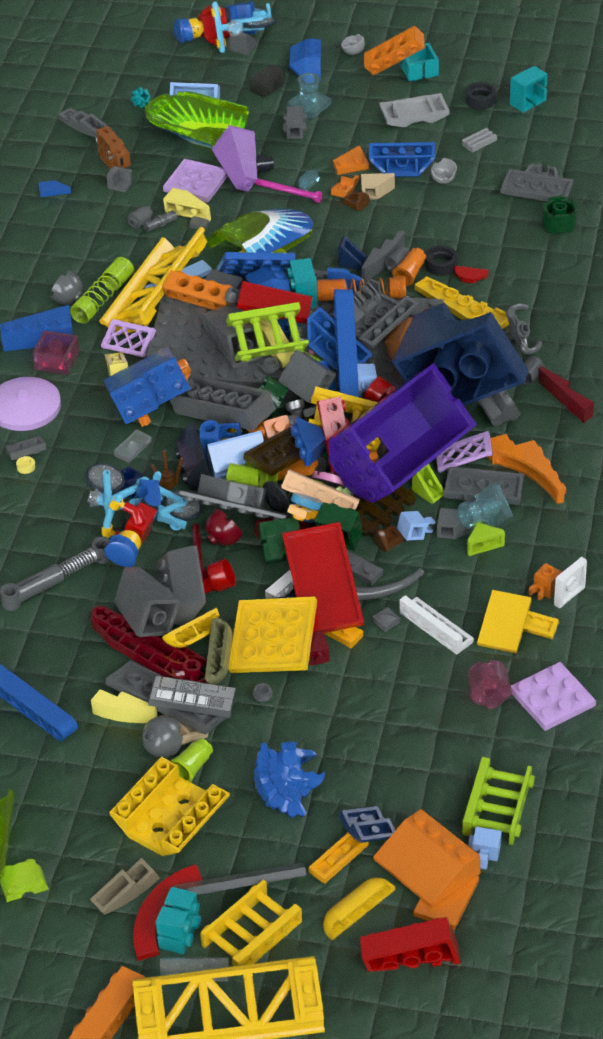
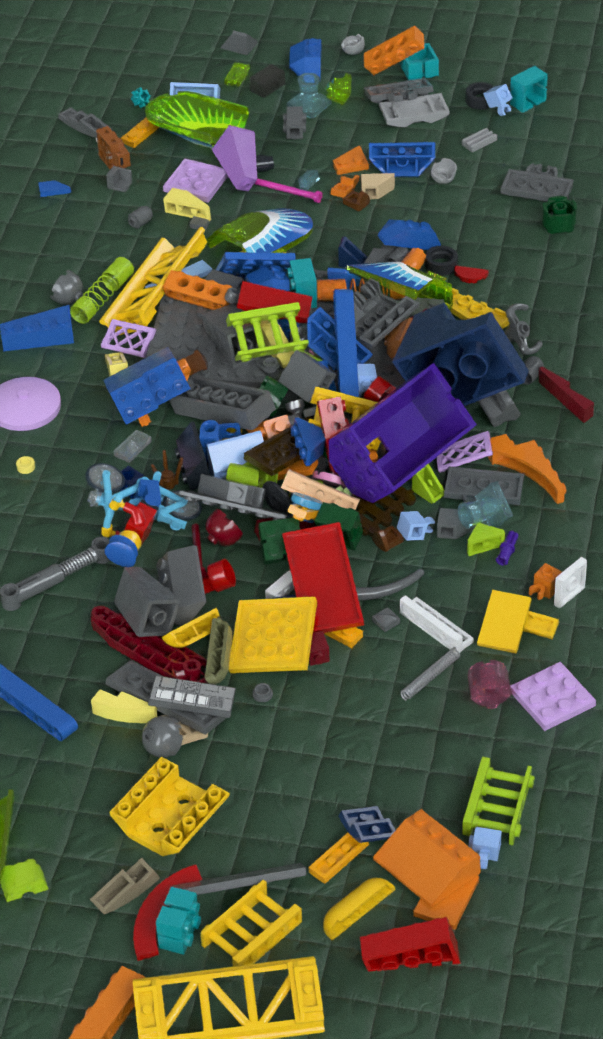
(26, 447): dark grey plate -> none
(56, 352): clear pink brick -> none
(139, 133): none -> light orange plate
(160, 221): dark grey pin -> none
(183, 965): clear plate -> none
(193, 758): lime plant -> none
(196, 362): none -> reddish brown tile
(220, 22): piece -> none
(239, 75): none -> clear neon green tile
(282, 780): blue piece -> none
(339, 89): none -> clear neon green arch
(364, 570): dark grey plate -> none
(399, 90): none -> dark grey plate
(406, 280): none -> windscreen
(408, 234): none -> blue wedge
(442, 666): none -> light grey piece
(498, 97): none -> light blue brick
(507, 548): none -> dark purple axle

